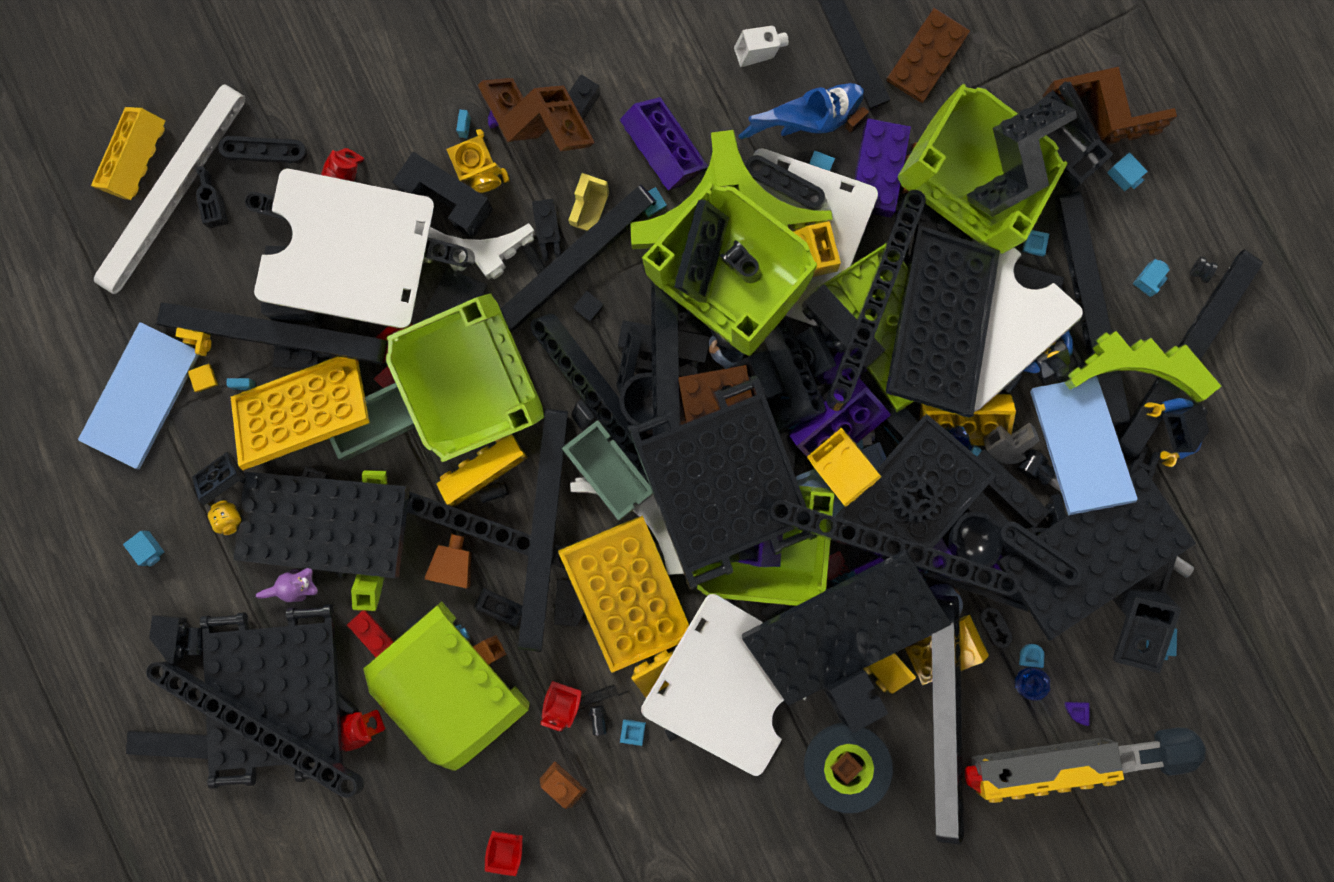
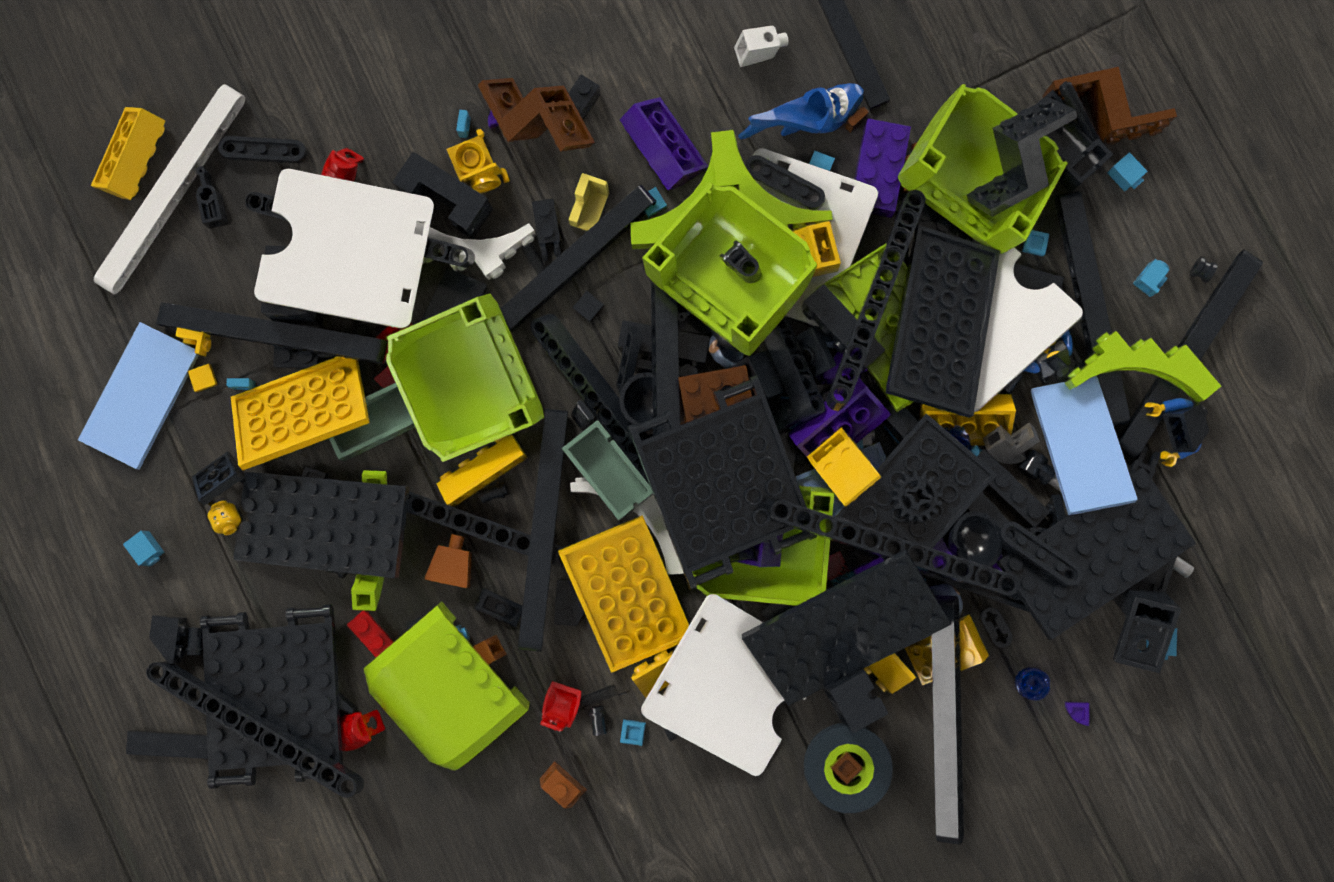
(291, 586): medium lavender animal -> none
(503, 853): red piece -> none
(702, 251): black plate -> none
(928, 55): reddish brown plate -> none
(1032, 656): dark azure tile -> none
(1080, 764): piece -> none

